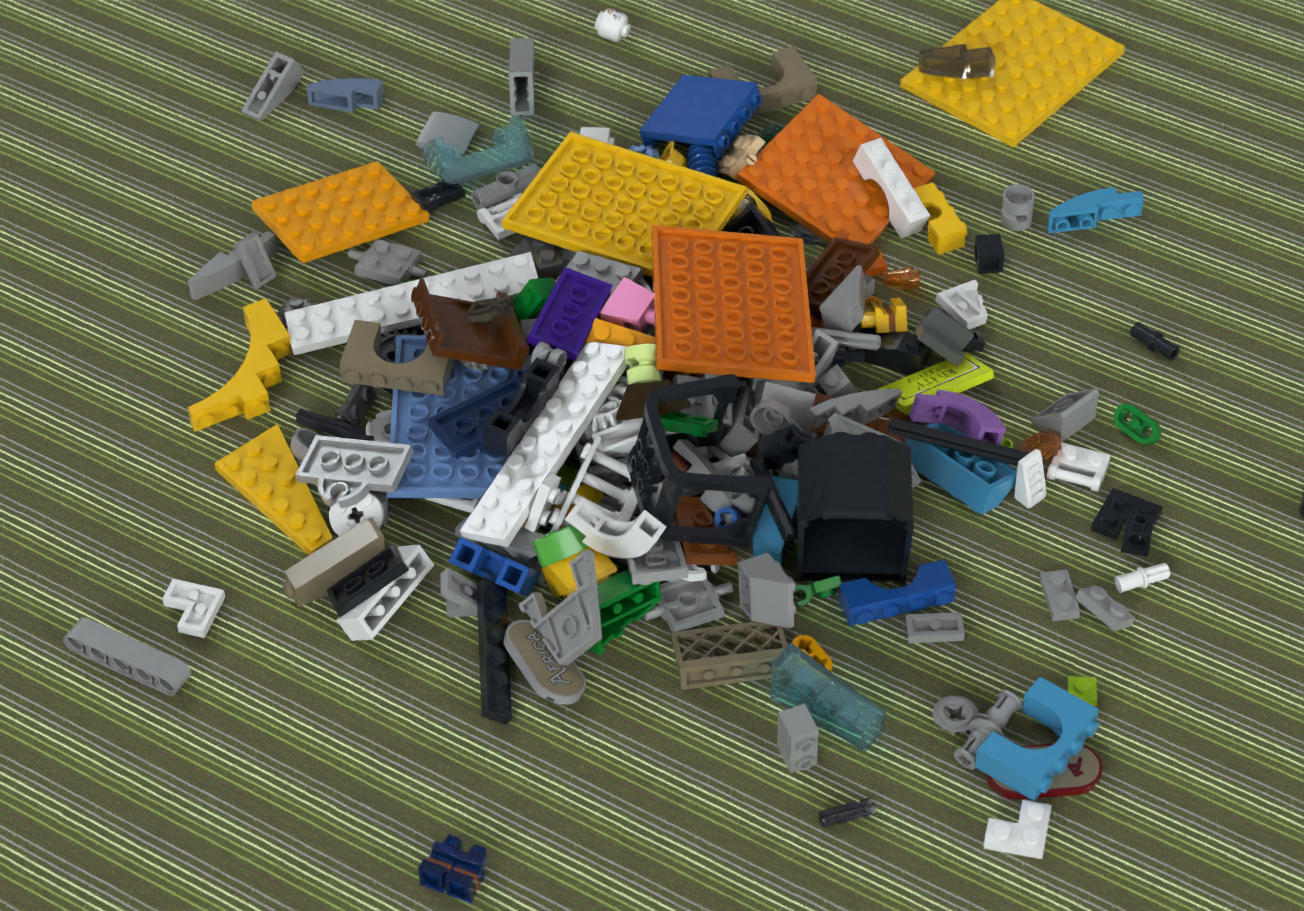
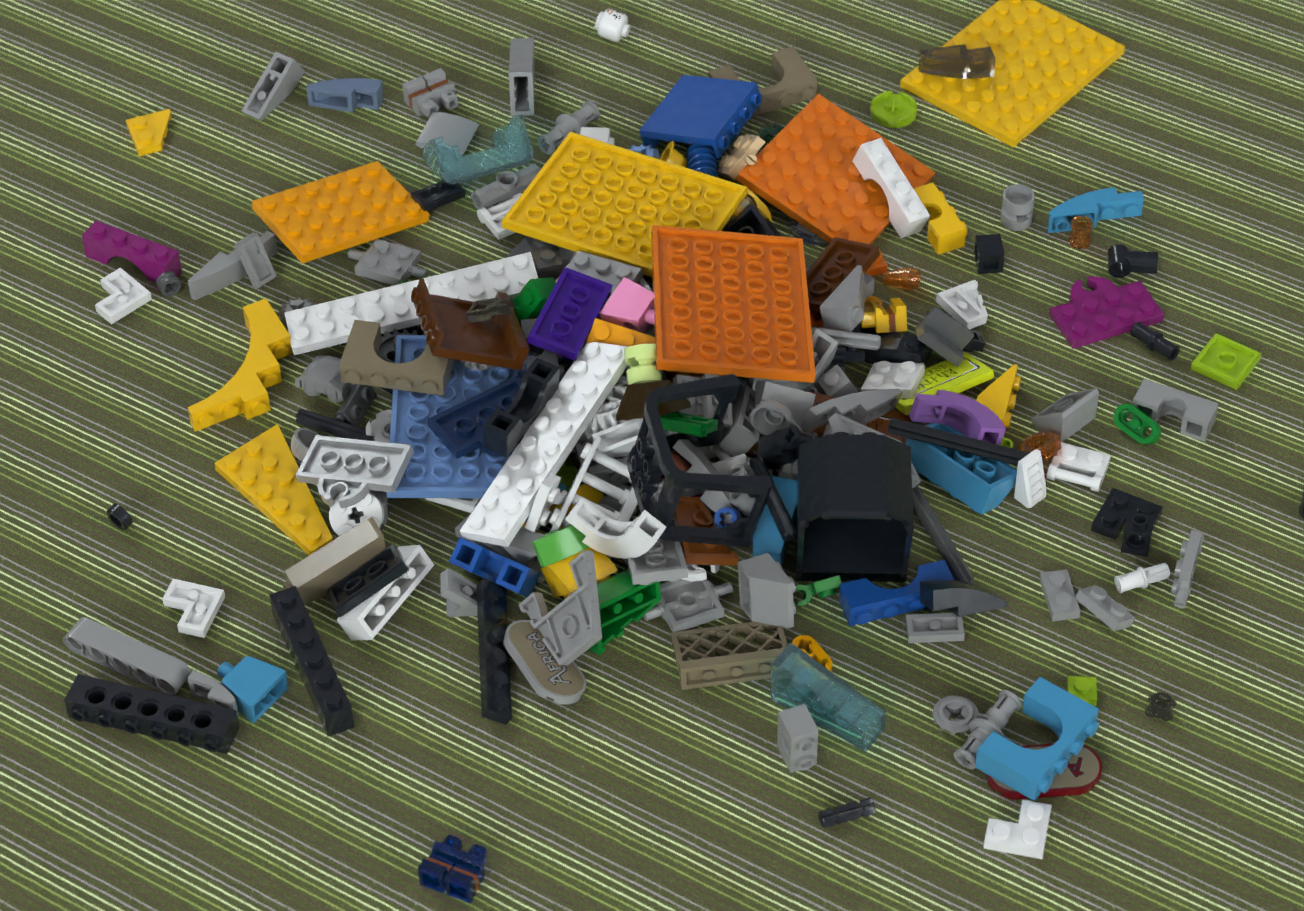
(105, 242): none -> magenta arch
(119, 516): none -> black tile
(124, 298): none -> white plate
(149, 131): none -> yellow wing
(152, 714): none -> black brick
(174, 283): none -> dark grey bush
(210, 690): none -> light grey slope
(253, 685): none -> dark azure torso
(312, 661): none -> black brick
(324, 377): none -> light grey slope
(430, 93): none -> light grey hips
(546, 353): light grey wheel -> none
(567, 123): none -> light grey piece
(893, 109): none -> lime tile
(900, 376): none -> white plate
(940, 537): none -> dark grey axle
(958, 597): none -> black slope
(1000, 395): none -> yellow slope
(1081, 229): none -> clear orange bush
(1104, 312): none -> magenta plate
(1123, 261): none -> black piece
(1165, 703): none -> clear smoke plate
(1186, 568): none -> light grey plate
(1195, 412): none -> light grey arch
(1226, 361): none -> lime tile

